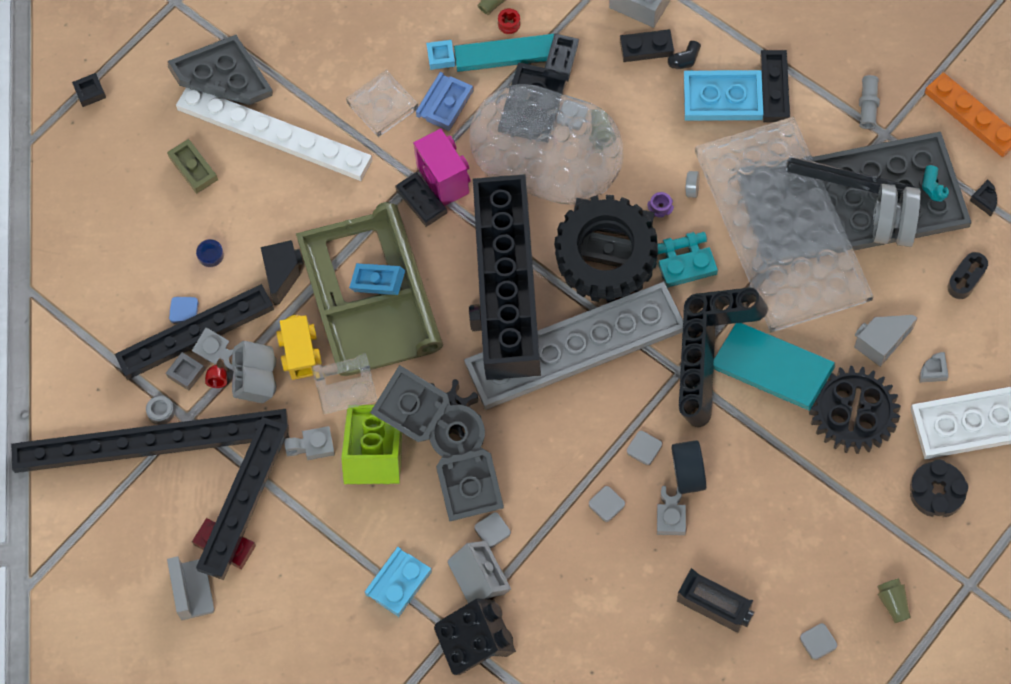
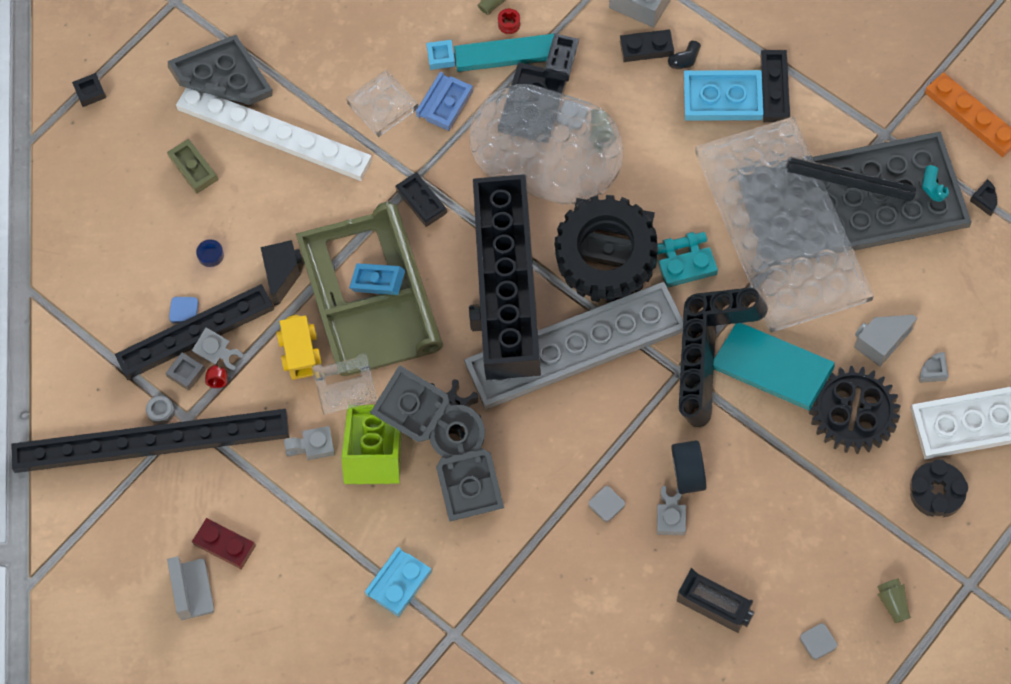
(242, 498): black plate -> none
(253, 372): light grey brick -> none
(442, 166): dark pink brick -> none
(474, 635): black bracket -> none
(478, 572): light grey panel -> none
(492, 530): light grey piece -> none
(644, 448): light grey piece -> none
(665, 200): medium lavender plate -> none
(692, 184): light grey tile -> none
(869, 102): light grey pin -> none
(891, 215): light grey wheel -> none
(963, 272): black beam -> none

